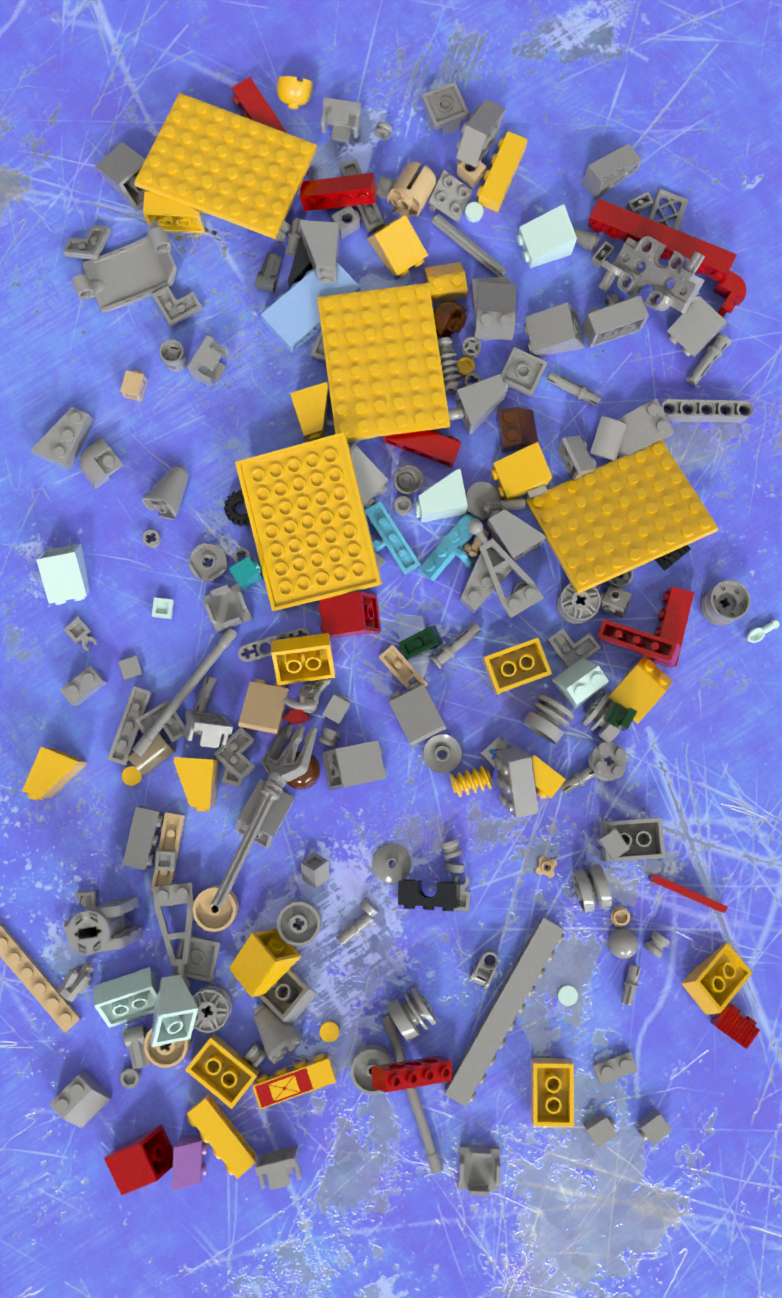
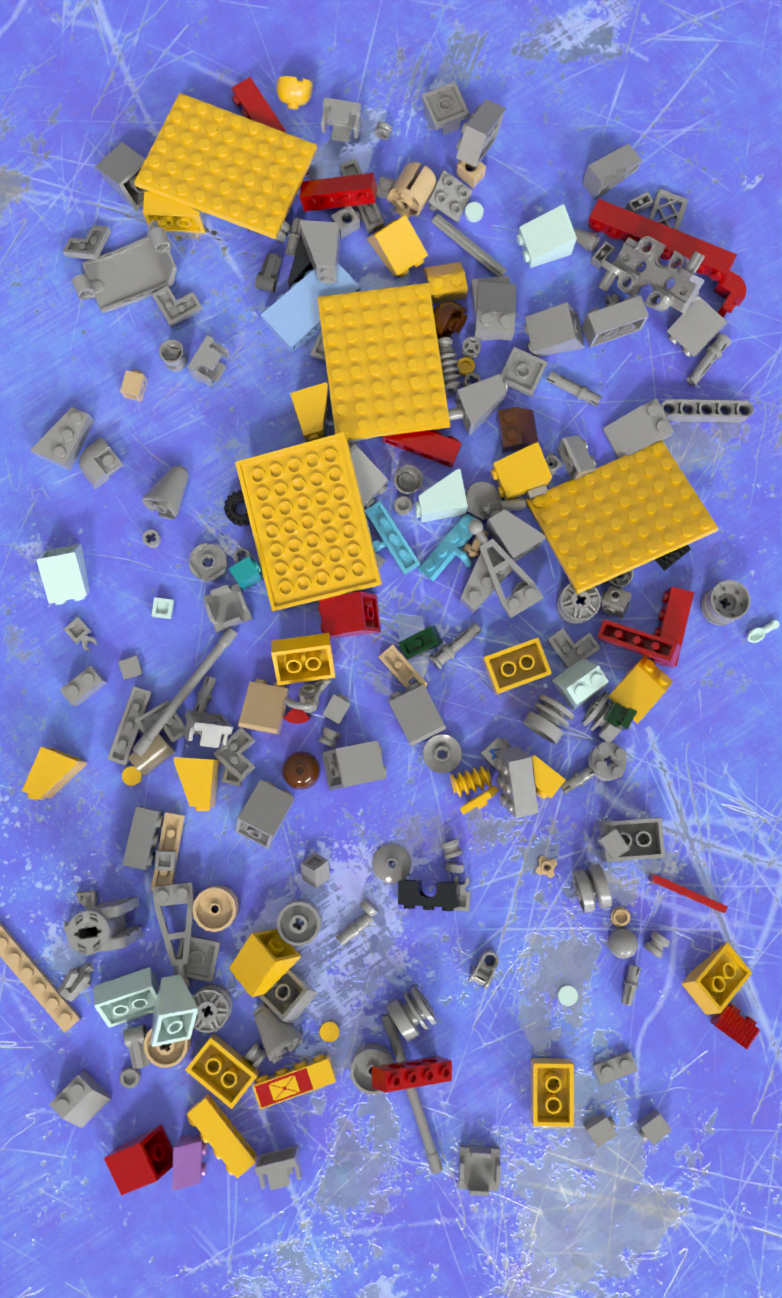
(280, 773): light grey piece -> none
(295, 632): light grey beam -> none
(480, 800): none -> yellow plate
(502, 172): yellow brick -> none
(503, 1011): light grey brick -> none
(551, 458): none -> light grey plate
(608, 438): light grey brick -> none

